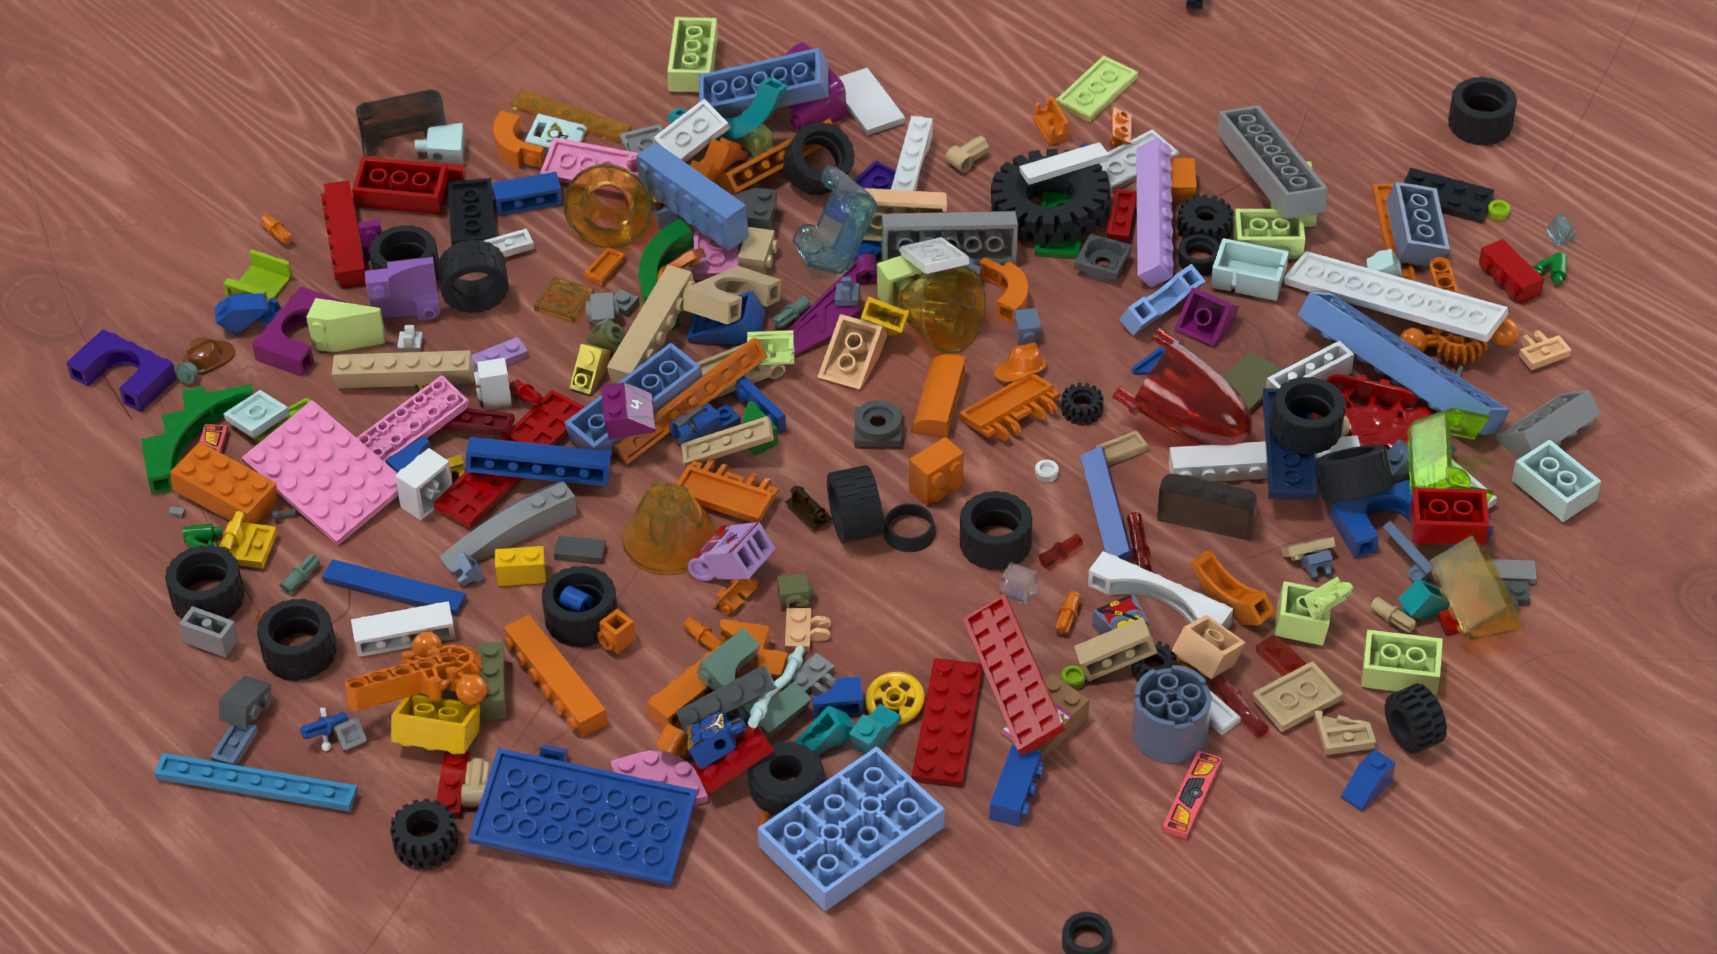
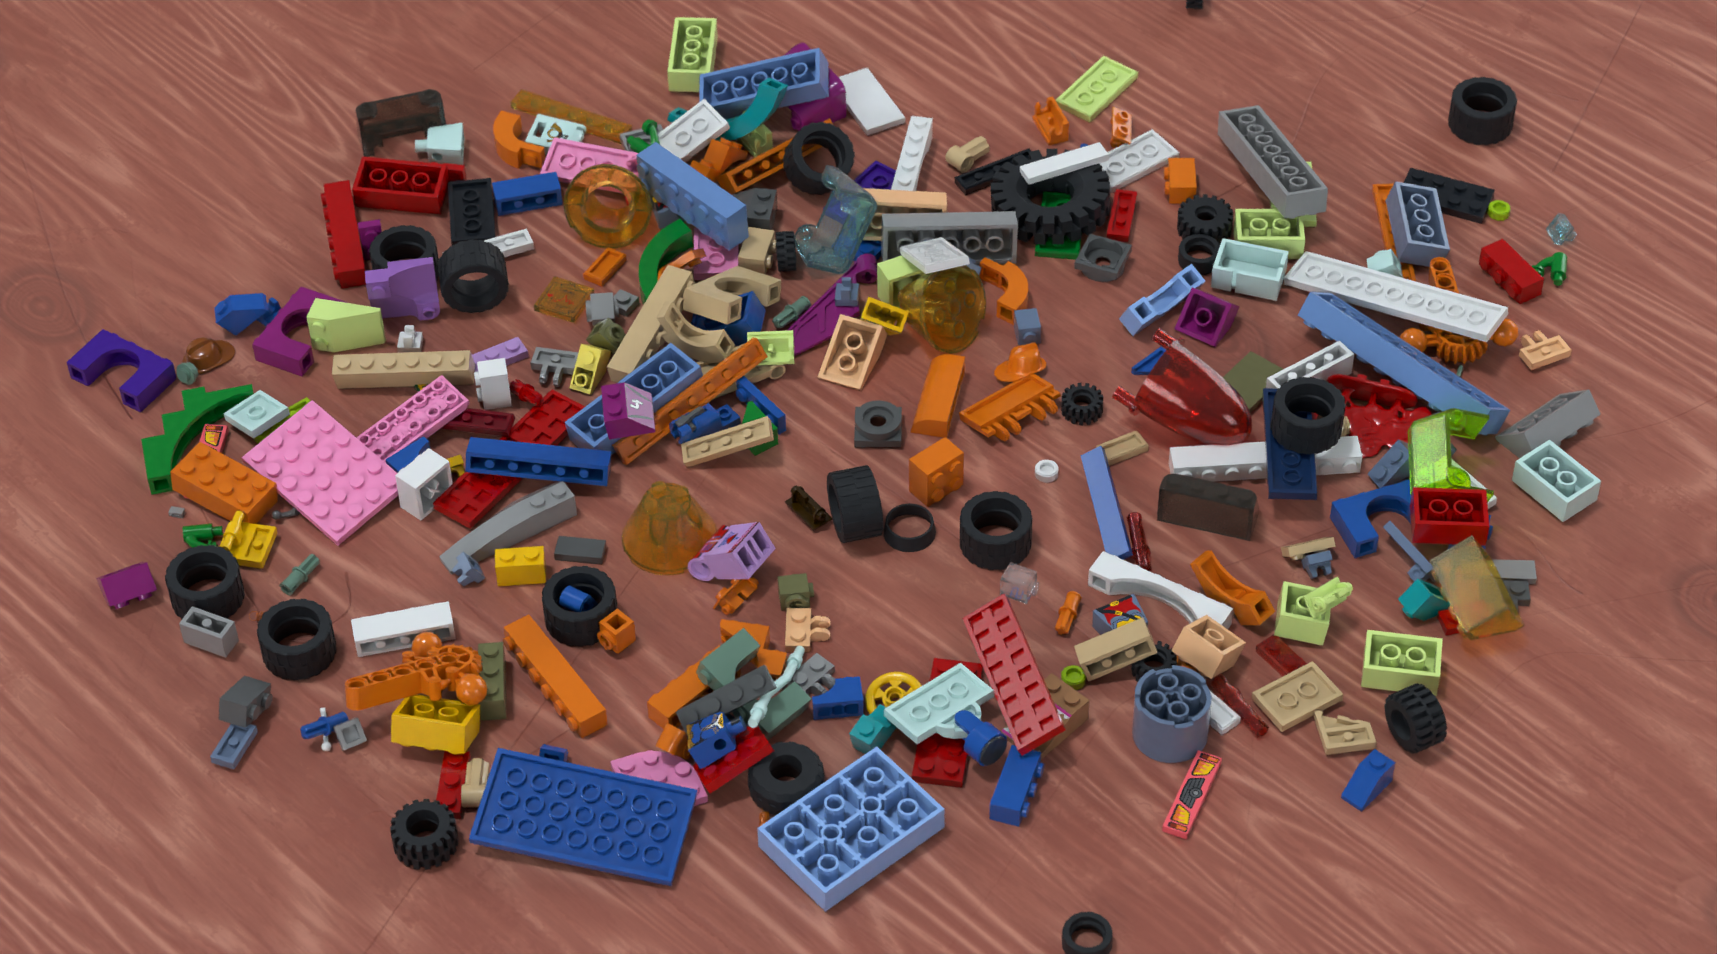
(127, 584): none -> magenta slope
(256, 782): dark azure plate -> none
(265, 276): lime panel -> none
(276, 229): orange axle -> none
(391, 586): blue tile -> none
(555, 361): none -> light grey hinge
(638, 144): none -> green plant
(694, 342): none -> tan arch
(701, 633): orange axle -> none
(727, 491): orange hinge -> none
(786, 251): none -> black tyre
(827, 731): teal arch -> none
(953, 710): none -> light aqua plate
(983, 176): none -> black tile
(1060, 551): clear red axle -> none
(1154, 212): lavender brick -> none
(1354, 473): black tyre -> none
(1393, 614): tan axle -> none

